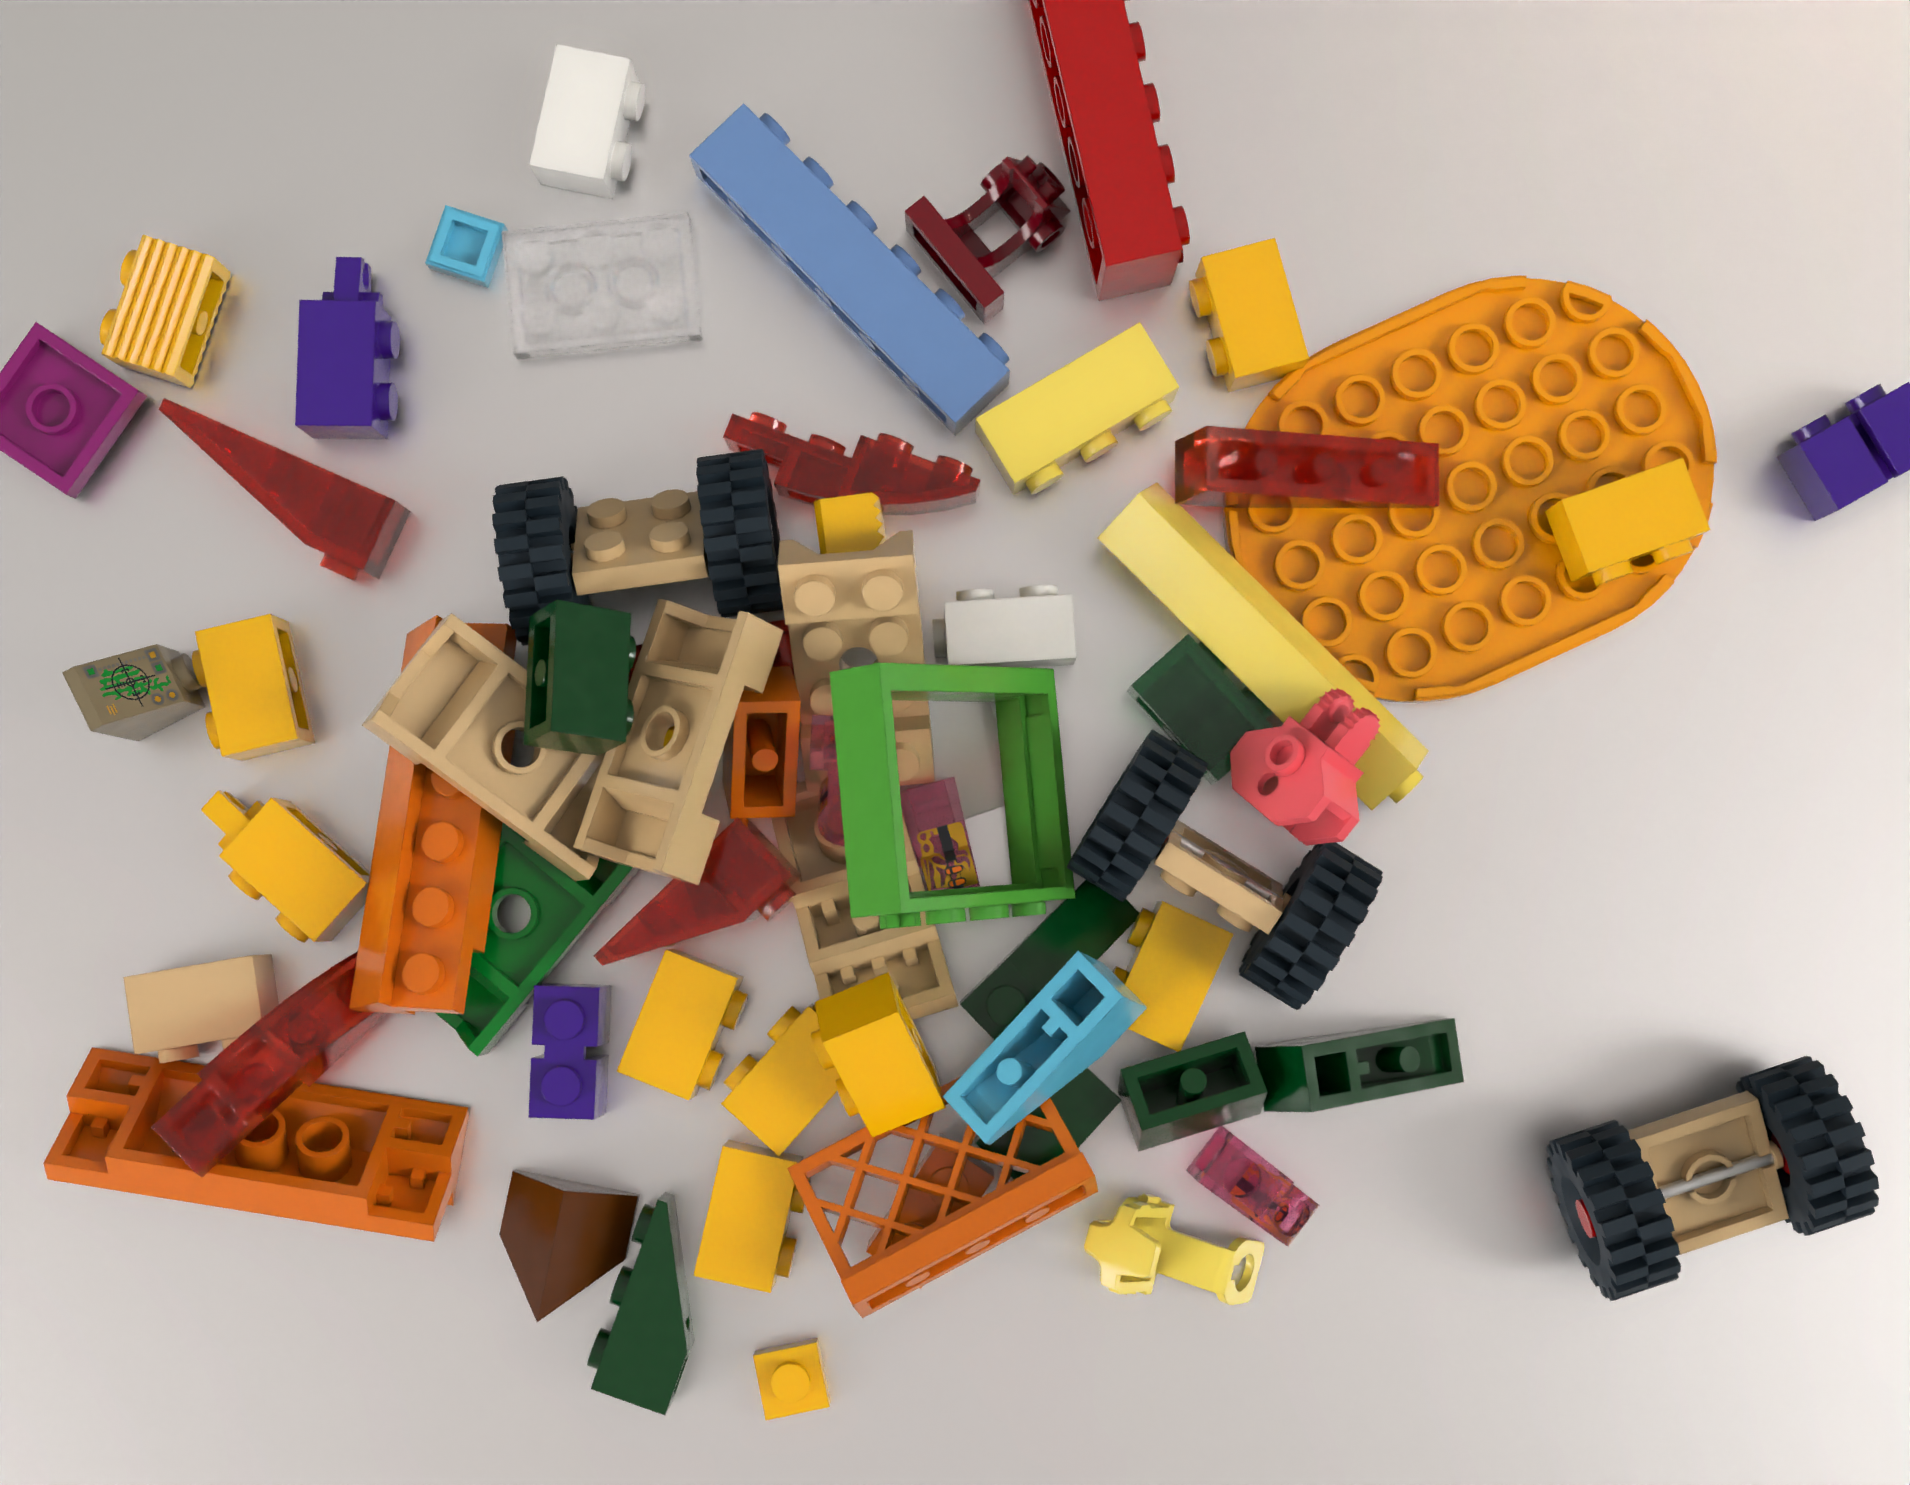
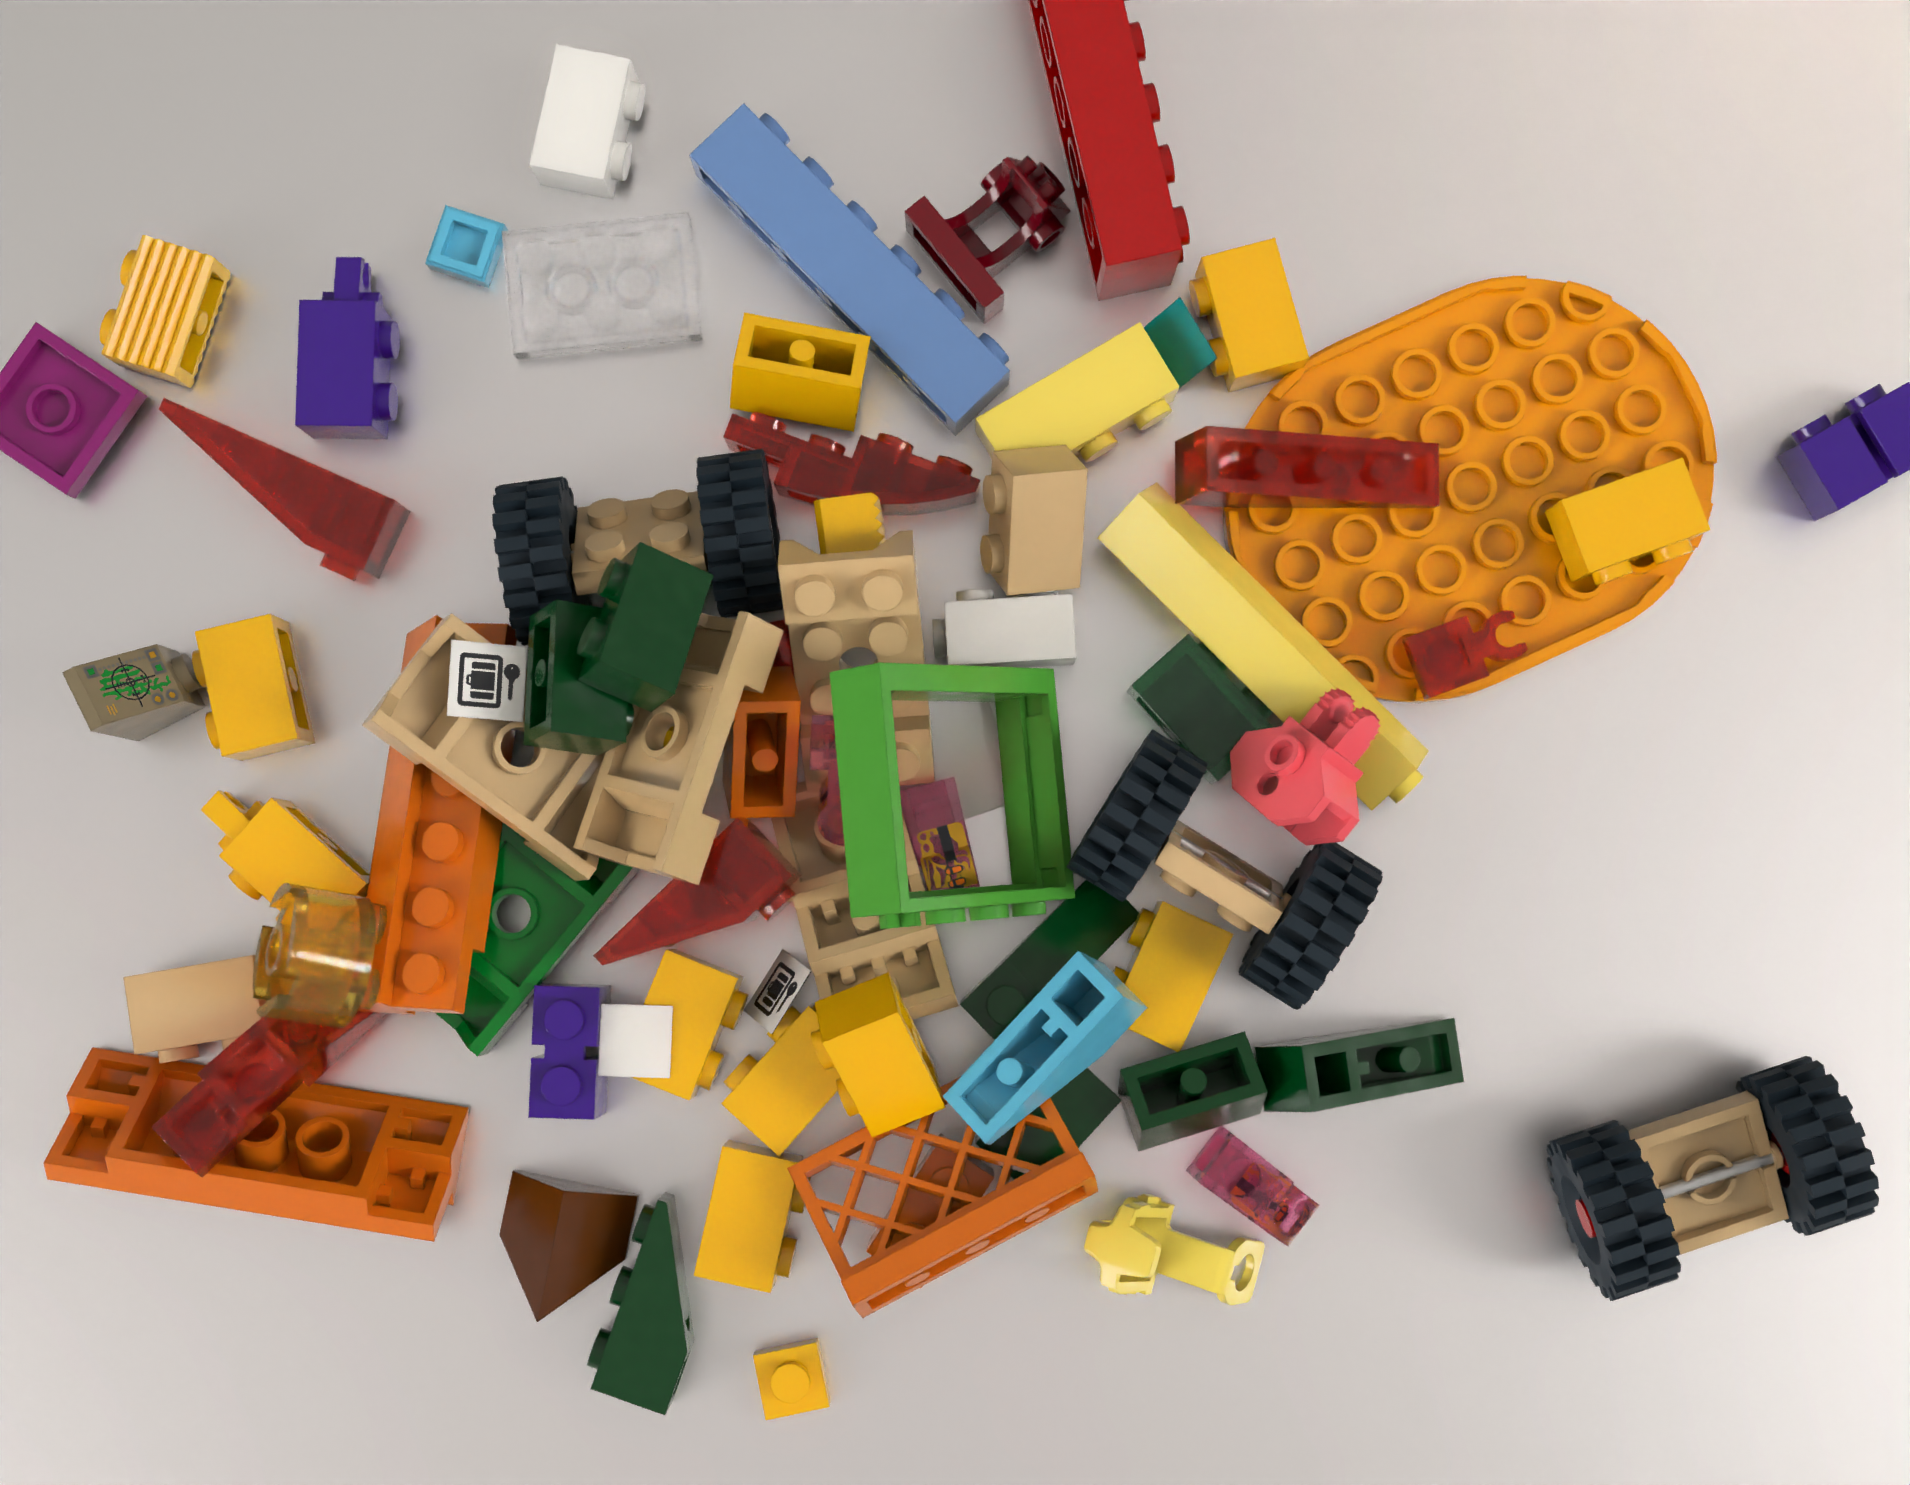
(318, 956): none -> clear yellow brick
(486, 681): none -> white sticker
(635, 1041): none -> white sticker
(643, 626): none -> dark green brick
(777, 991): none -> white sticker
(799, 371): none -> yellow brick
(1034, 519): none -> tan brick
(1180, 342): none -> teal sticker
(1455, 656): none -> clear red plate

